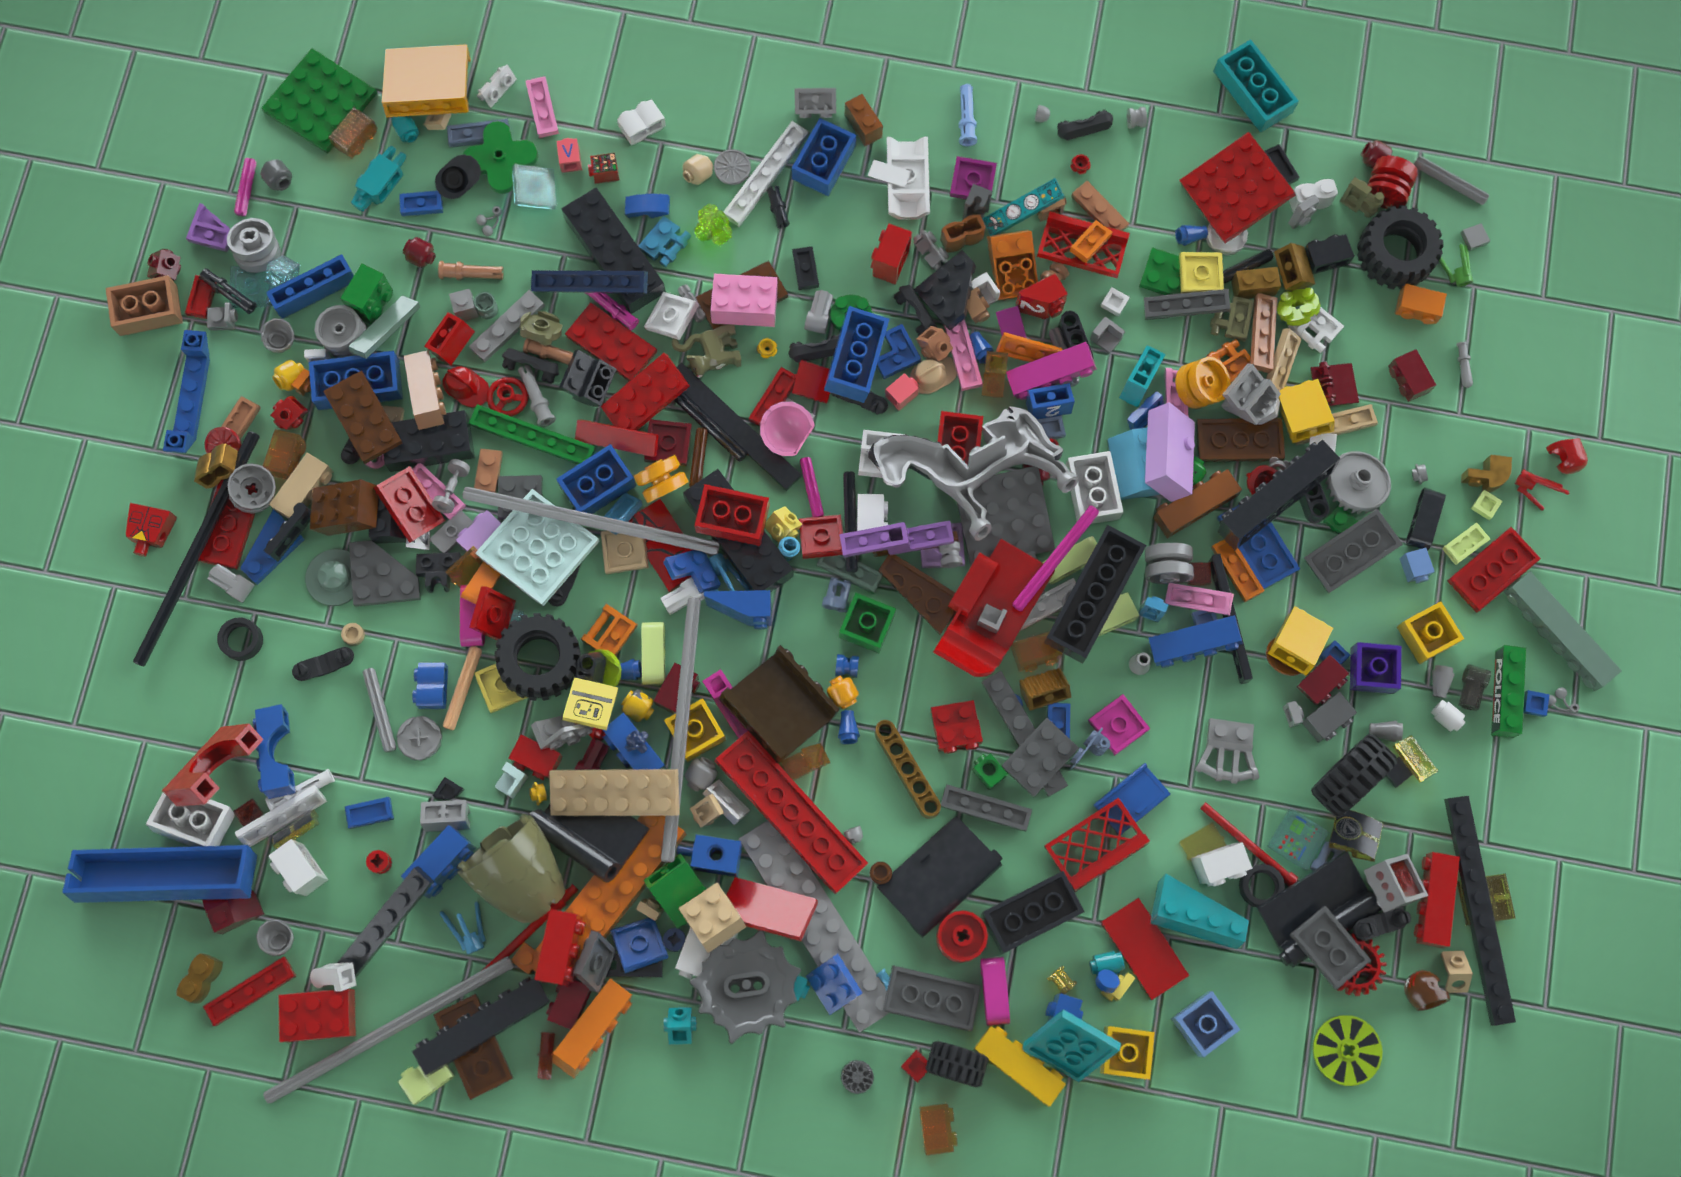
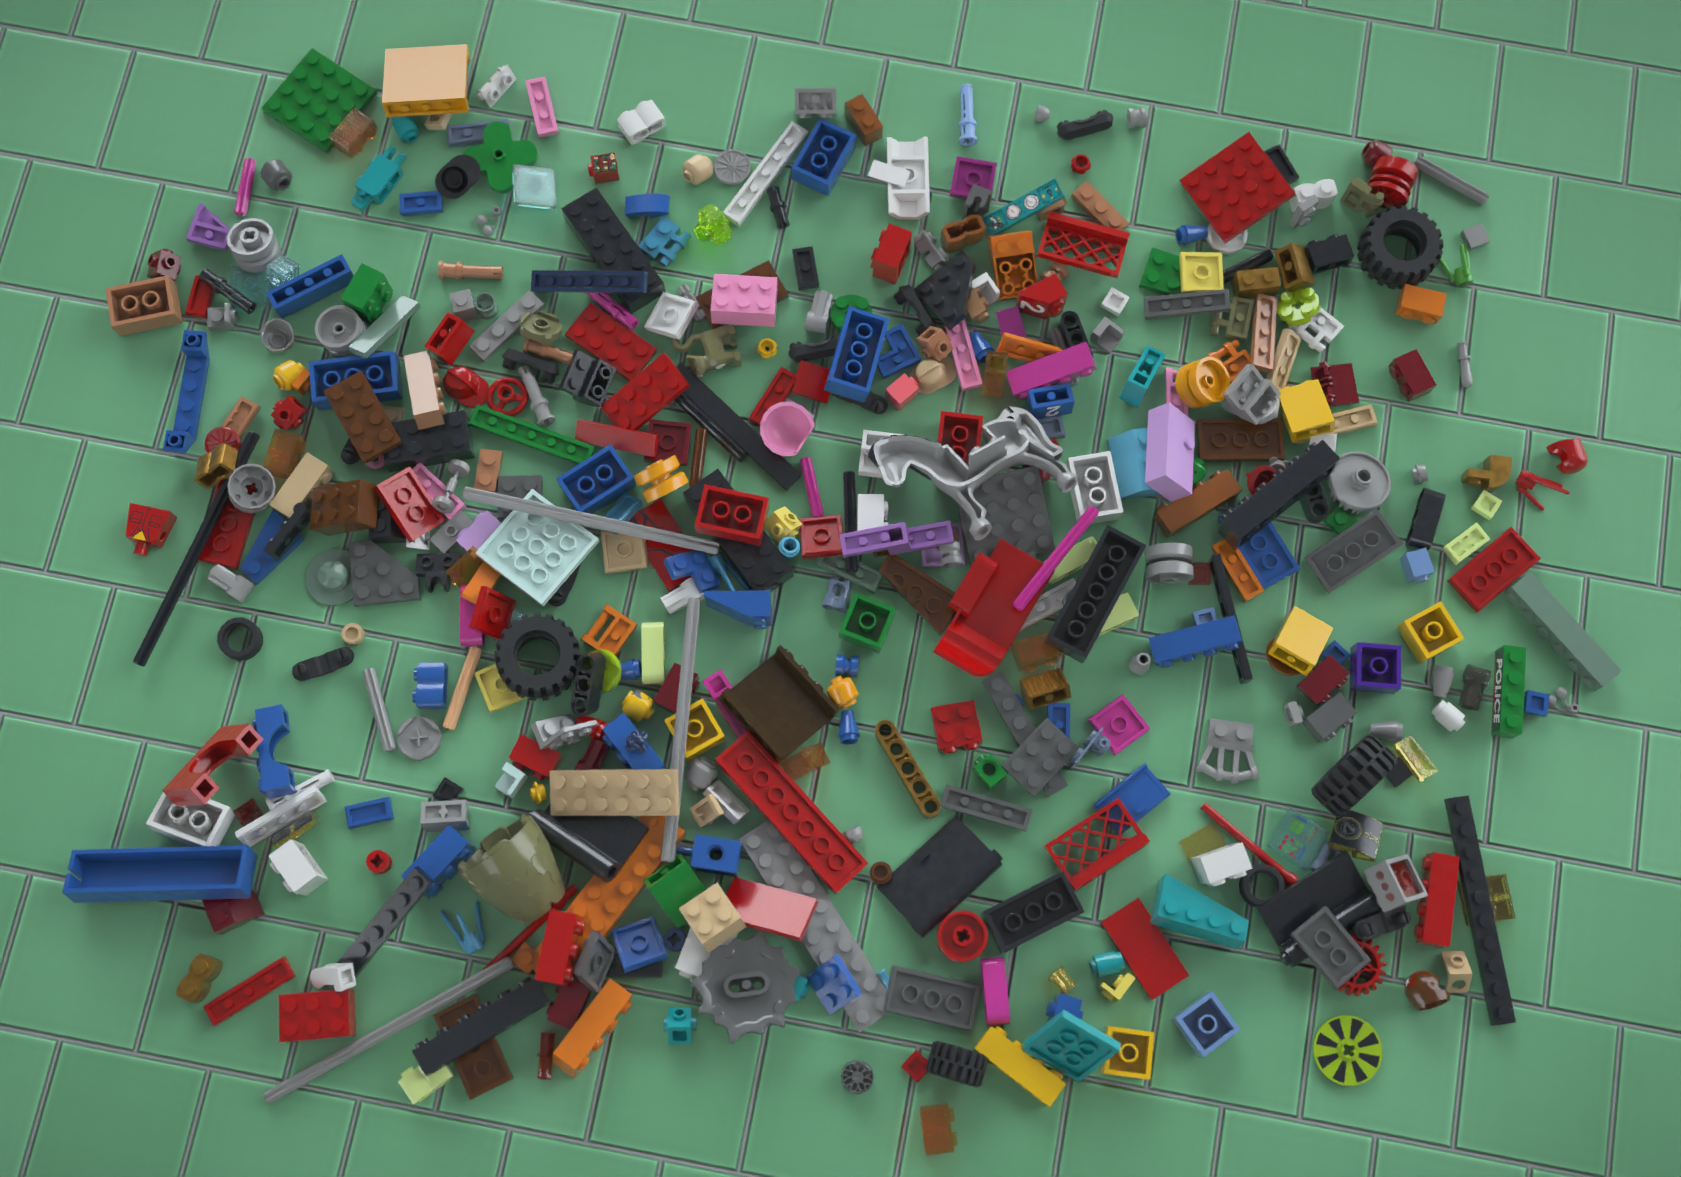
(275, 937): light grey hair -> none
(316, 355): white tile -> none
(419, 252): dark red head -> none
(569, 155): coral brick -> none
(590, 703): light yellow tile -> none
(650, 908): tan plate -> none
(991, 618): light grey panel -> none
(1091, 241): orange plate -> none
(1107, 981): blue tile -> none
(1139, 418): blue plate -> none
(1153, 608): dark azure plate -> none
(1199, 599): bright pink plate -> none
(1255, 85): teal brick -> none

